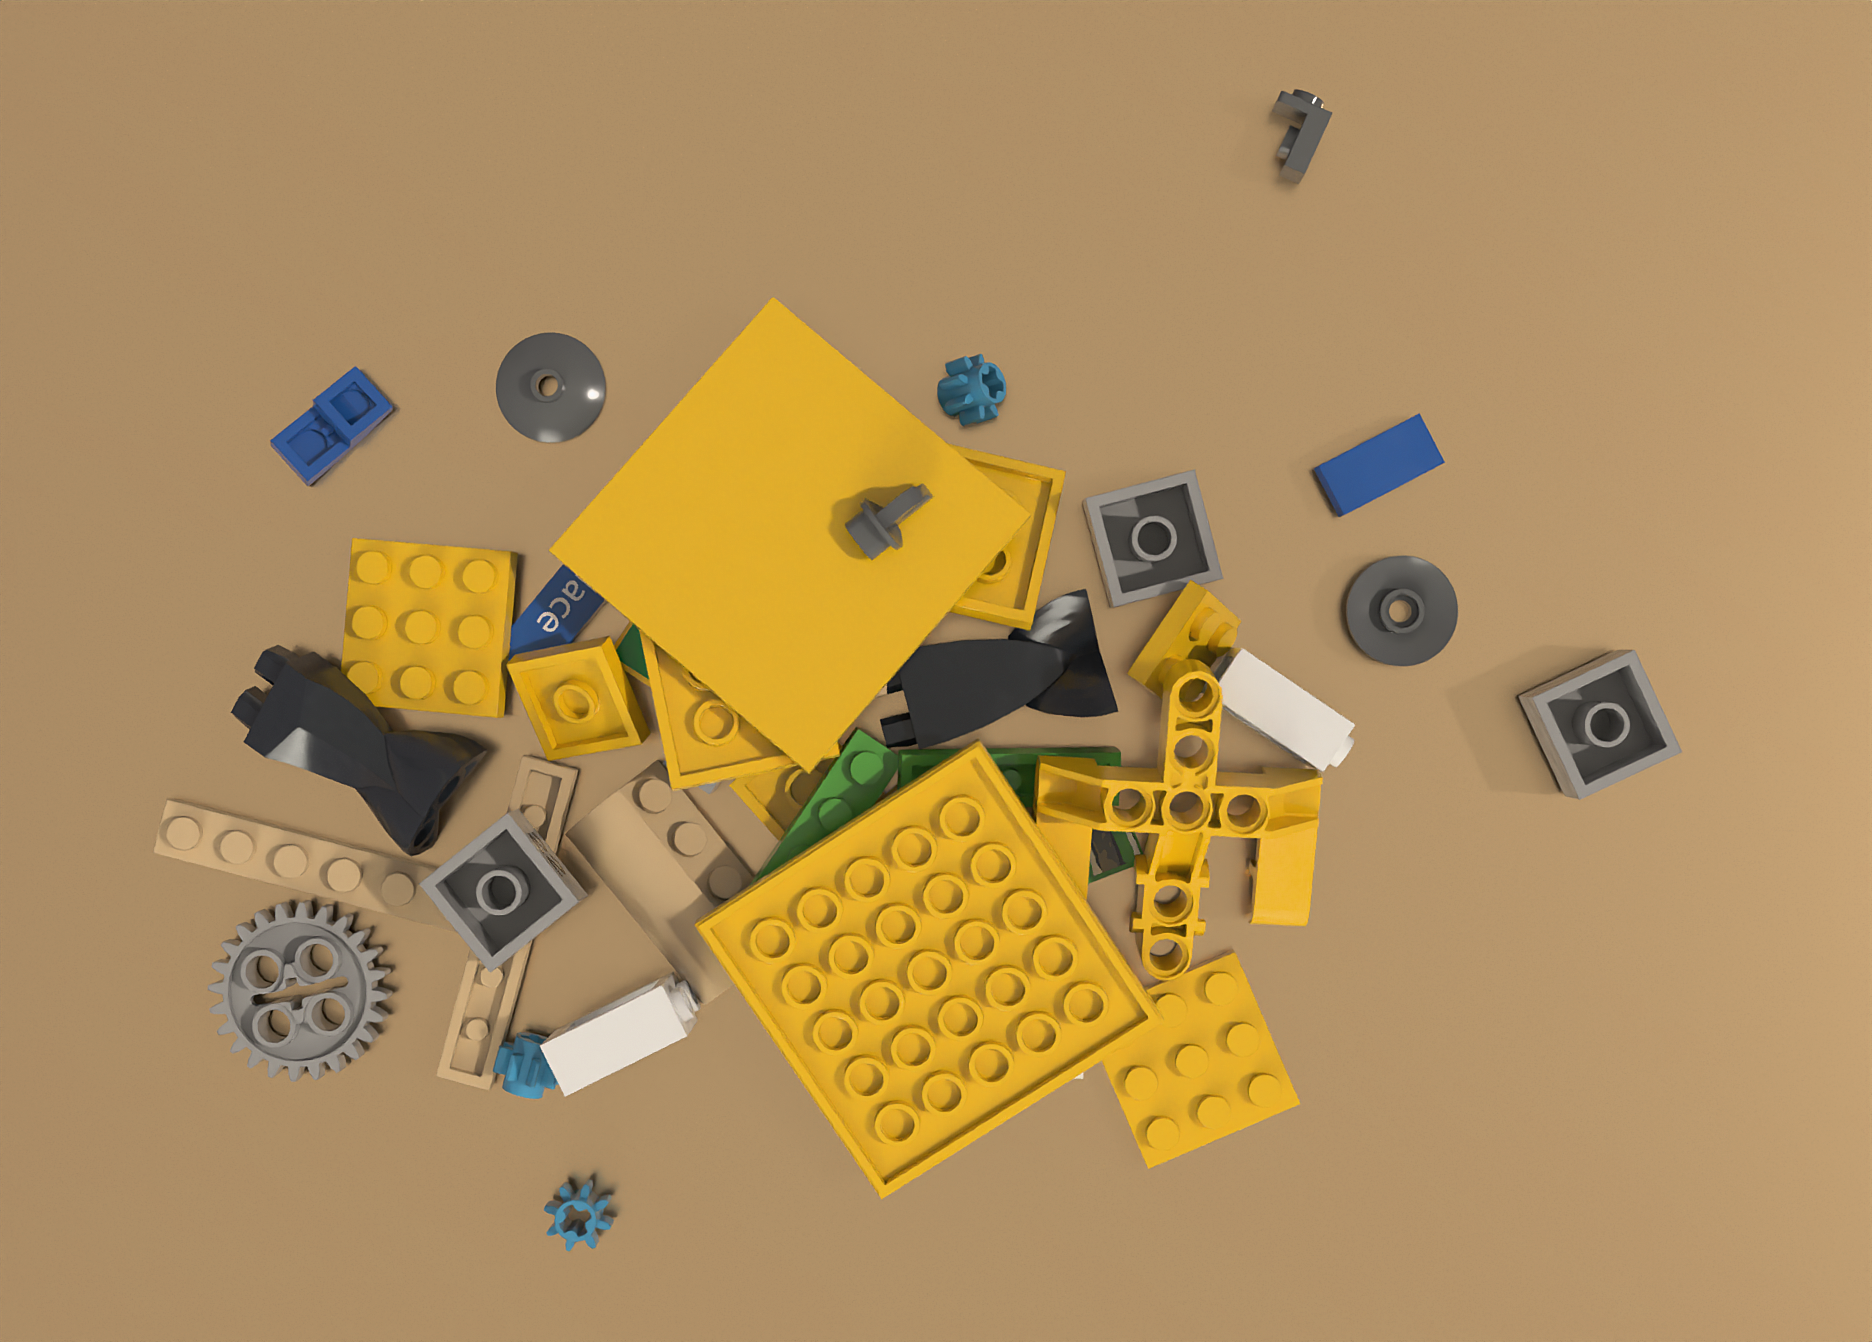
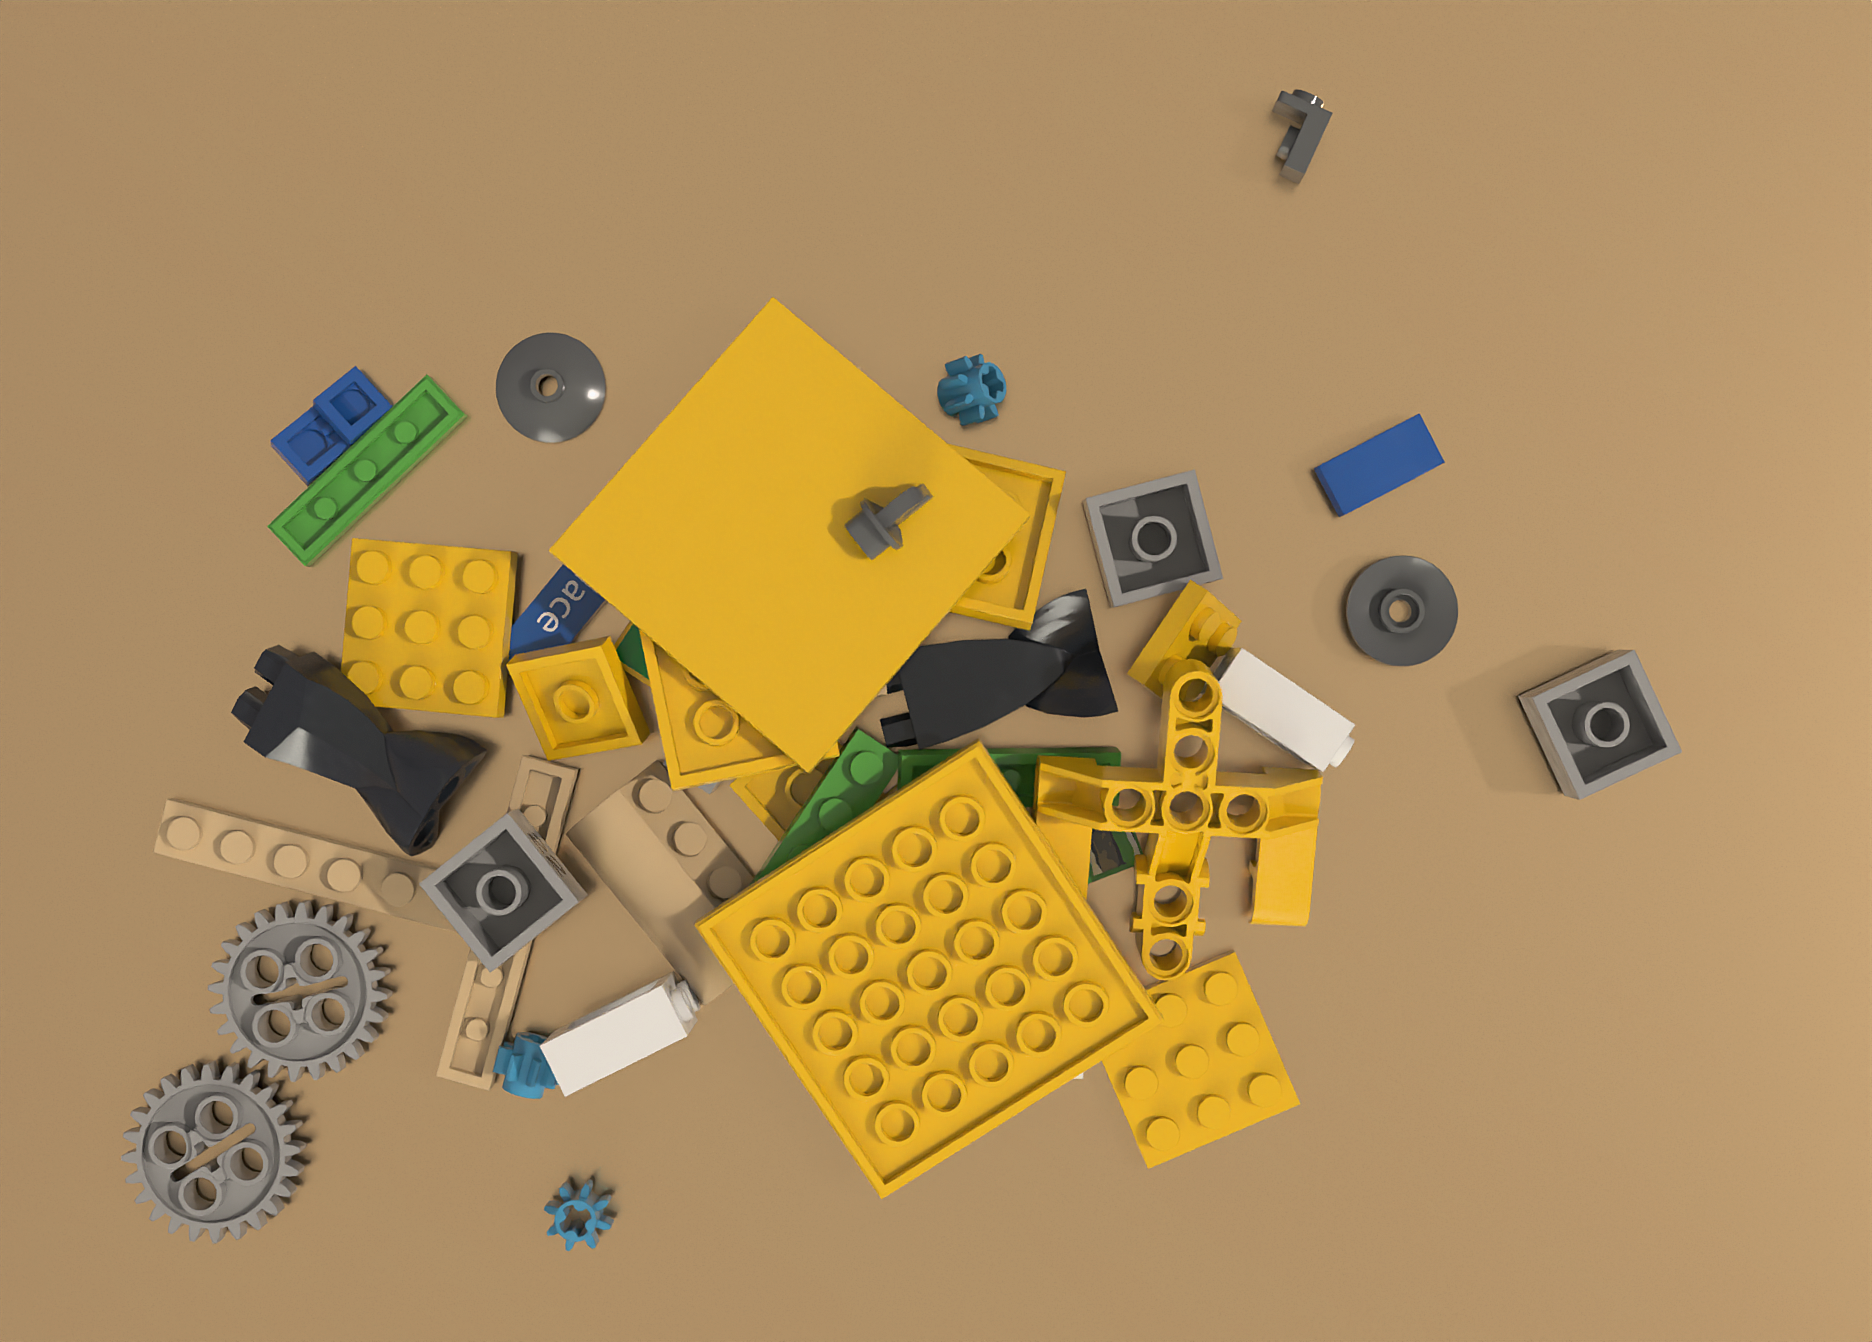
(239, 1191): none -> light grey gear
(367, 471): none -> bright green tile

